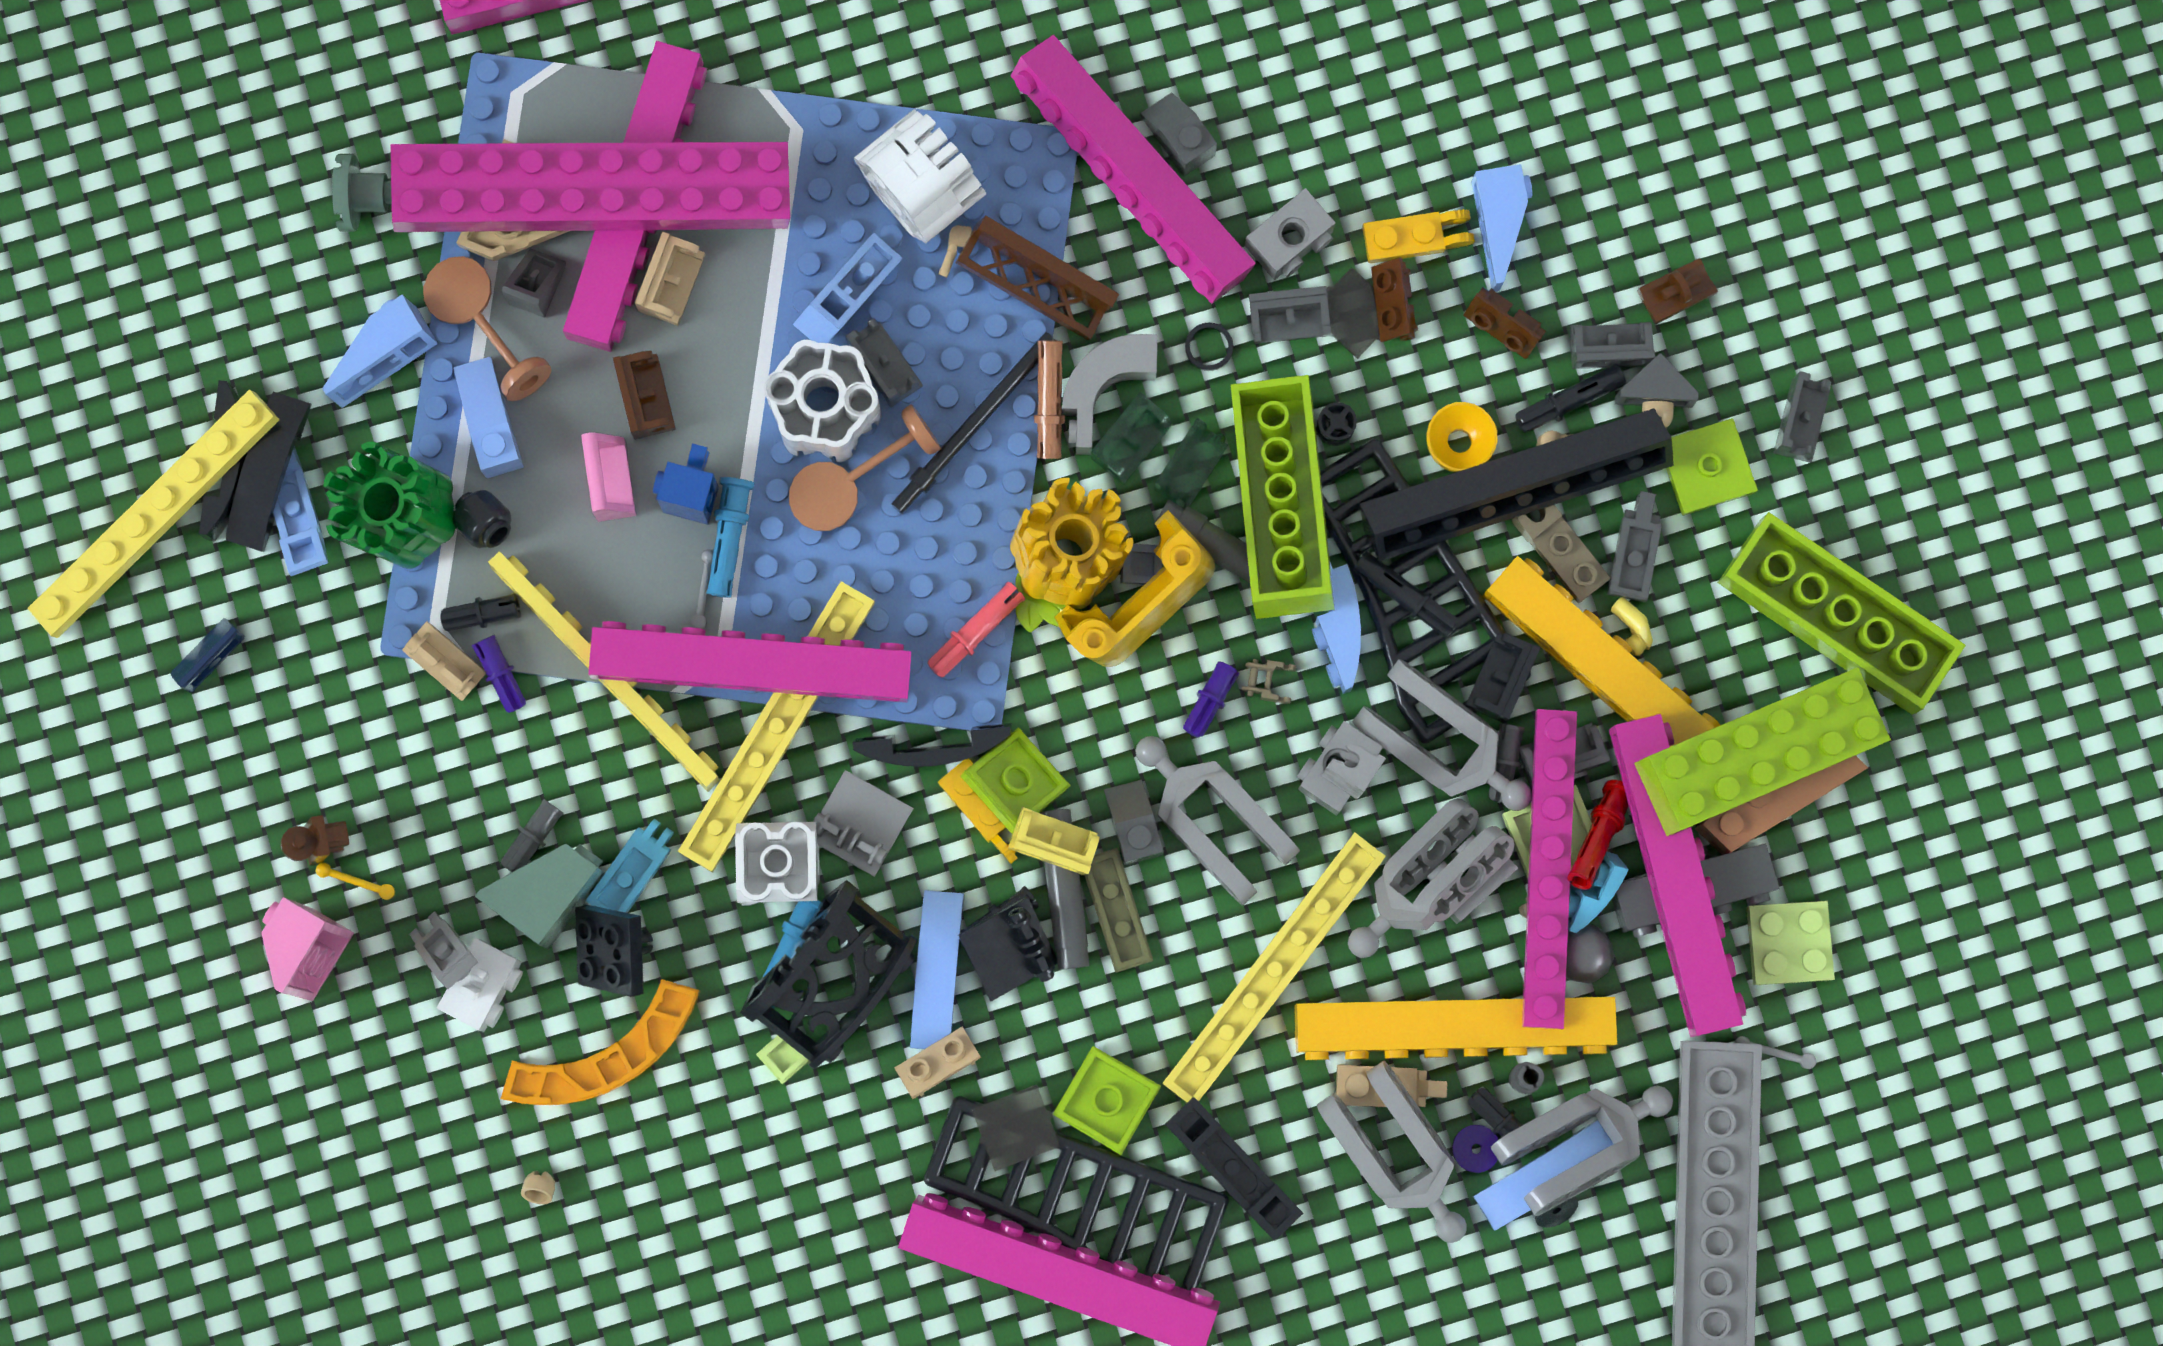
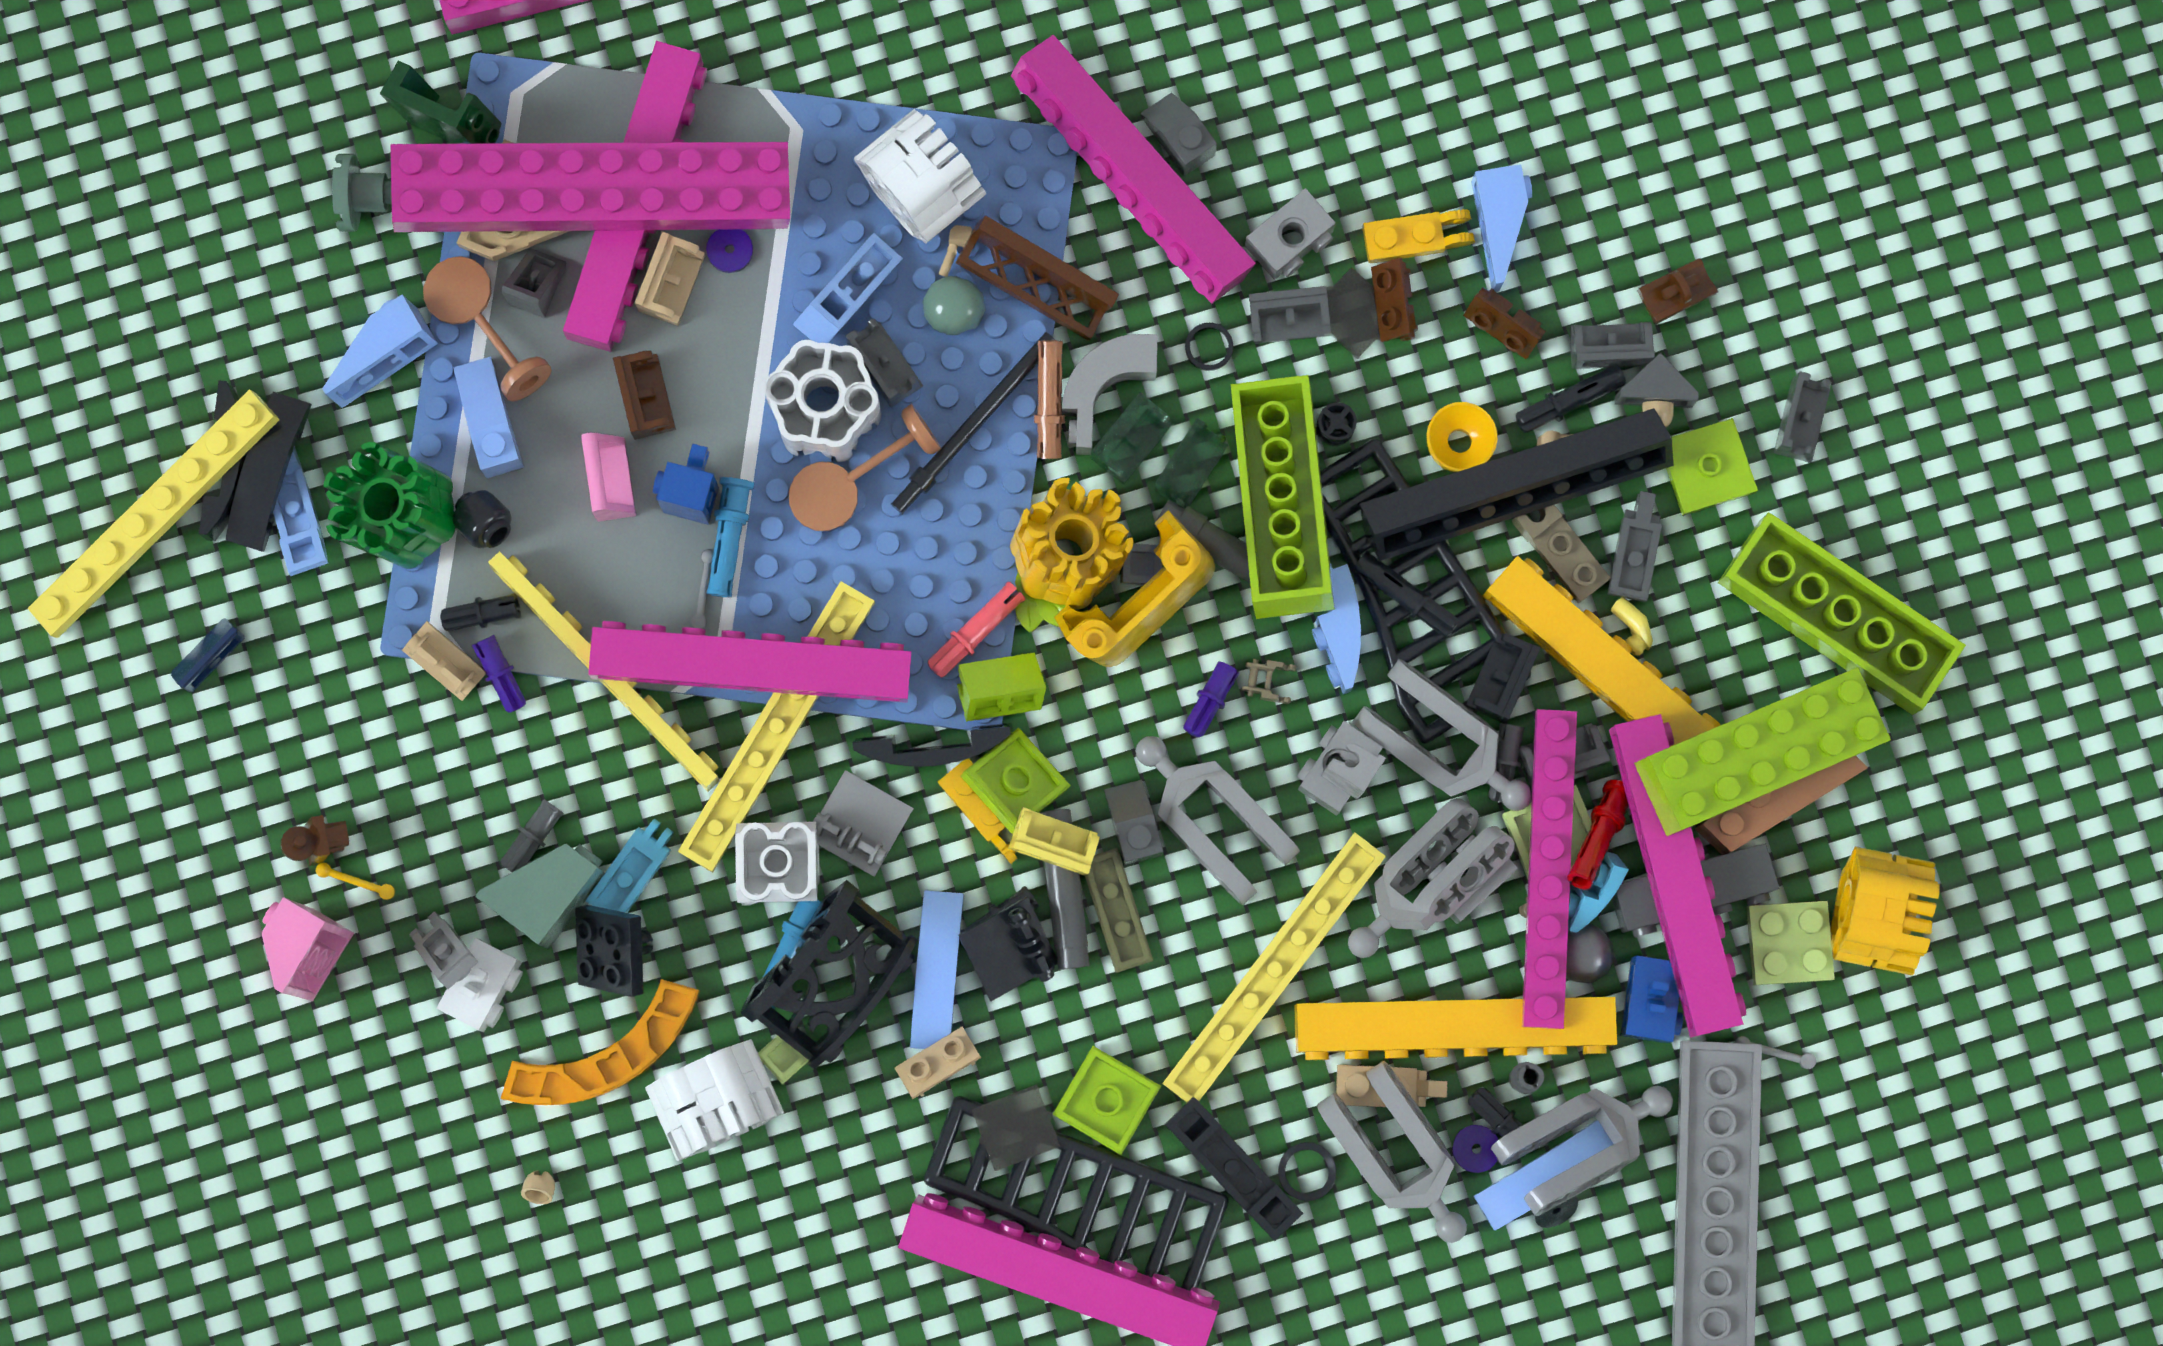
(417, 105): none -> dark green panel
(714, 1099): none -> white piece
(732, 261): none -> dark purple wheel
(953, 305): none -> sand green hair
(1001, 686): none -> lime hinge
(1331, 1167): none -> black piece
(1651, 1001): none -> blue brick
(1880, 904): none -> yellow piece

